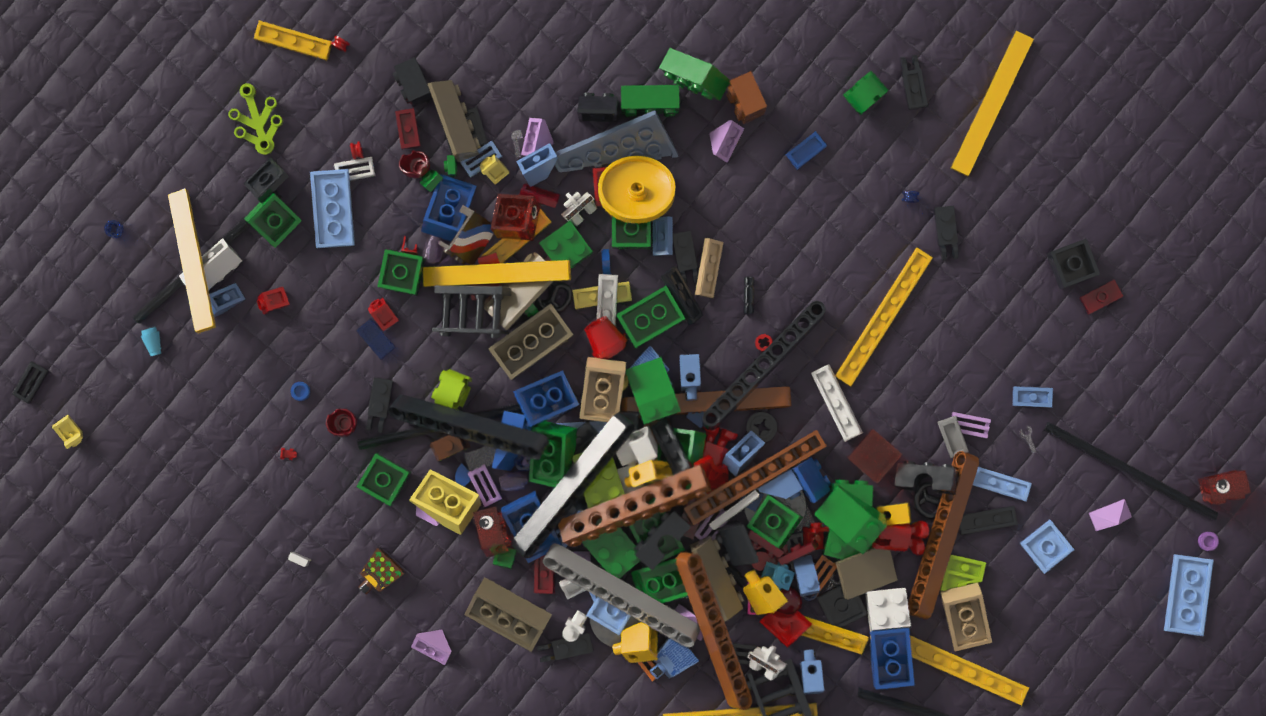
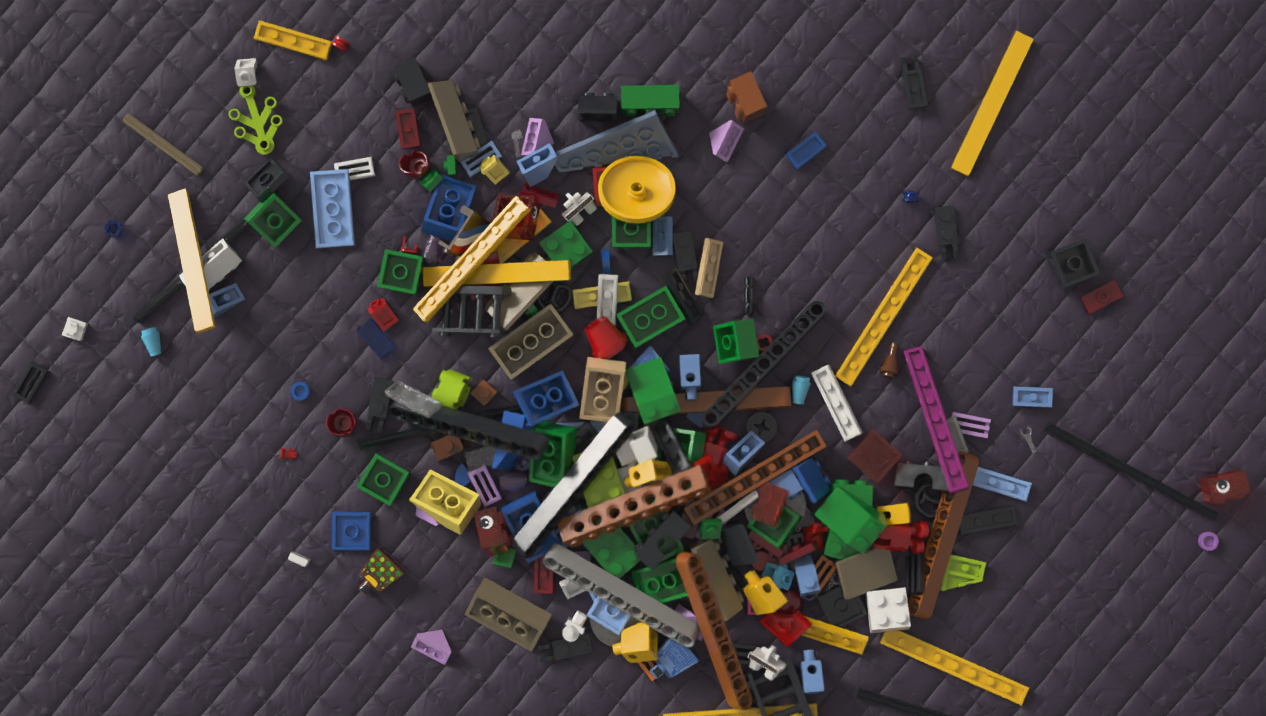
(68, 431): light yellow bracket -> none
(74, 329): none -> white tile
(163, 144): none -> dark tan axle
(245, 72): none -> white bracket
(272, 300): red bracket -> none
(351, 531): none -> blue tile
(356, 150): red bush -> none
(413, 399): none -> clear tile
(471, 259): none -> yellow tile
(484, 392): none -> dark orange plate
(694, 74): brick -> none
(710, 529): none -> green plate
(736, 341): none -> green brick
(769, 504): none -> clear red brick
(800, 387): none -> medium azure cone
(865, 92): green brick -> none
(890, 365): none -> reddish brown cone
(891, 658): blue slope -> none
(915, 573): none -> black tile
(936, 420): none -> magenta tile
(966, 616): tan slope -> none
(1046, 546): light blue tile -> none
(1110, 515): lavender slope -> none
(1188, 595): light blue tile -> none

